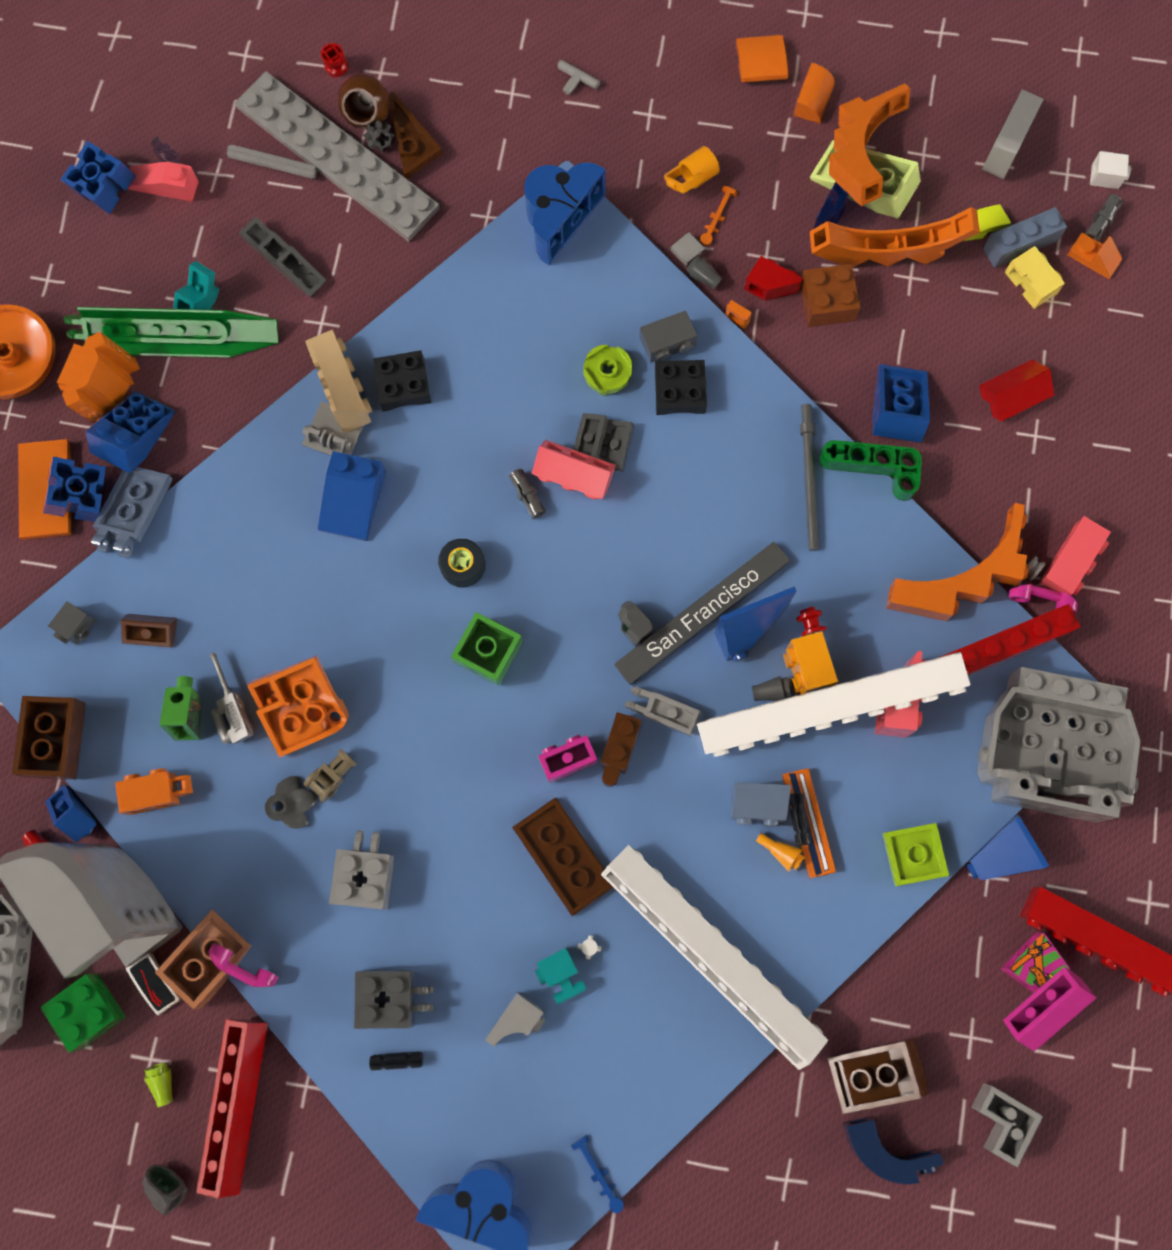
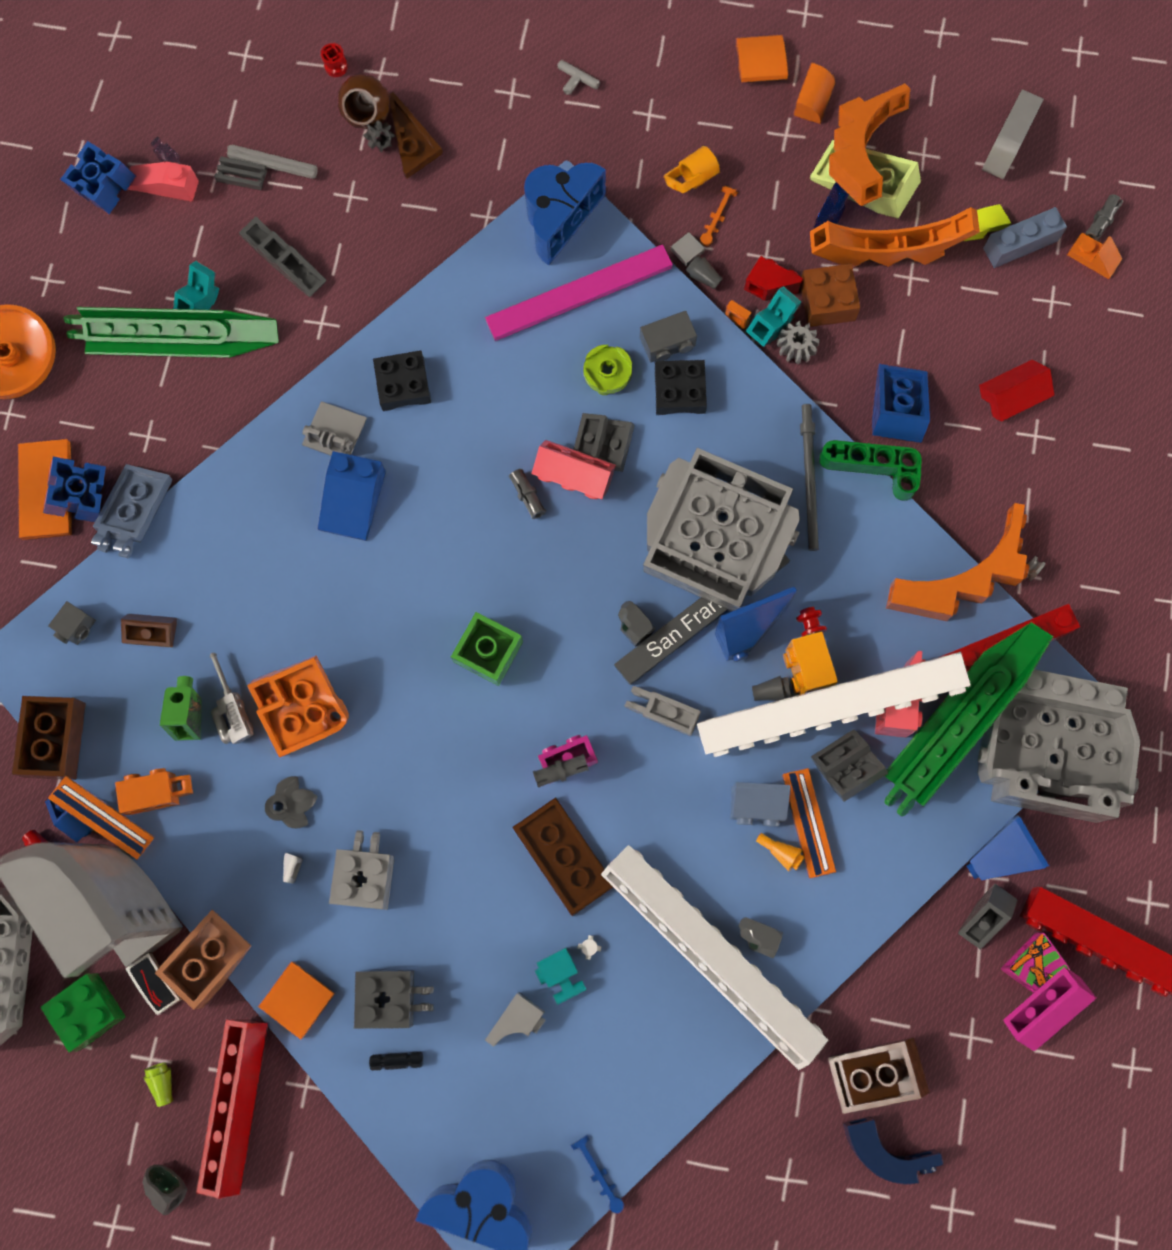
(96, 377): orange slope -> none
(101, 817): none -> orange tile
(129, 431): blue slope -> none
(220, 957): dark pink bar -> none
(242, 169): none -> dark grey tile
(291, 867): none -> white slope
(296, 1000): none -> orange tile
(330, 776): dark tan connector -> none
(337, 156): light grey plate -> none
(339, 385): tan wedge -> none
(458, 554): black wheel -> none
(560, 770): none -> dark grey pin
(578, 292): none -> dark pink tile
(619, 747): reddish brown brick -> none
(749, 540): none -> light grey piece
(760, 937): none -> dark grey rock
(774, 318): none -> teal brick
(799, 335): none -> light grey gear
(799, 819): black axle -> none
(849, 765): none -> dark grey slope
(915, 854): lime plate -> none
(965, 717): none -> green hinge
(988, 916): none -> dark grey slope
(1013, 1124): light grey brick -> none
(1023, 592): dark pink bar -> none
(1035, 276): light yellow brick -> none
(1076, 557): coral brick -> none
(1110, 170): white brick -> none

